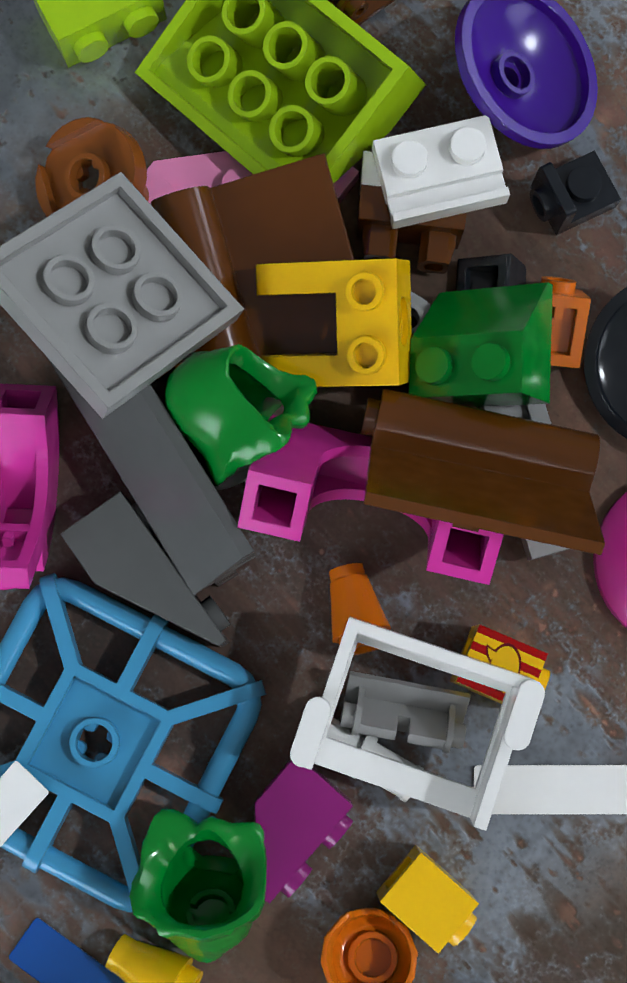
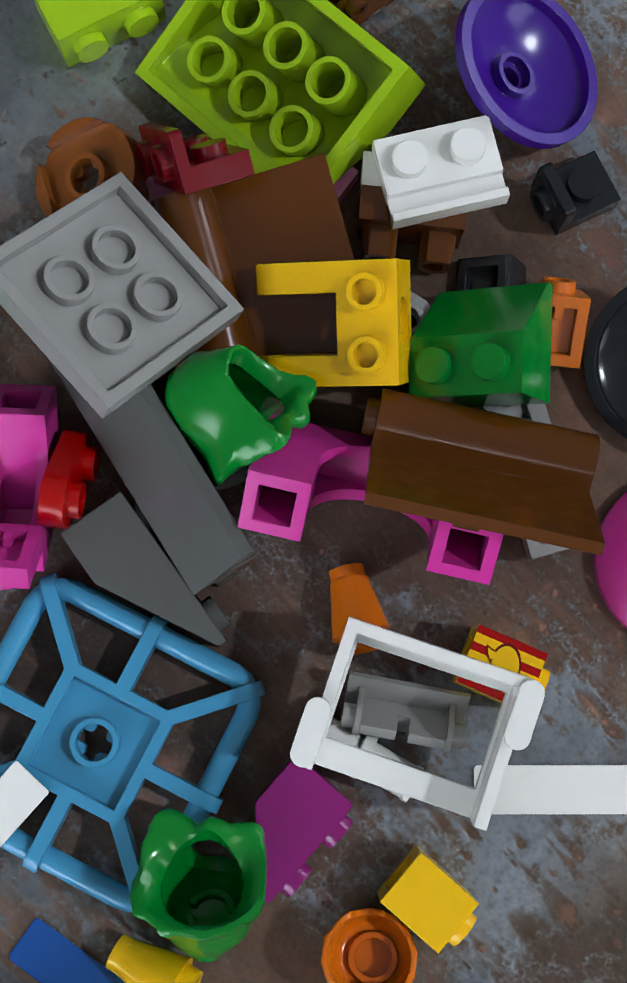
(65, 478): none -> red plate
(189, 162): none -> dark red bracket

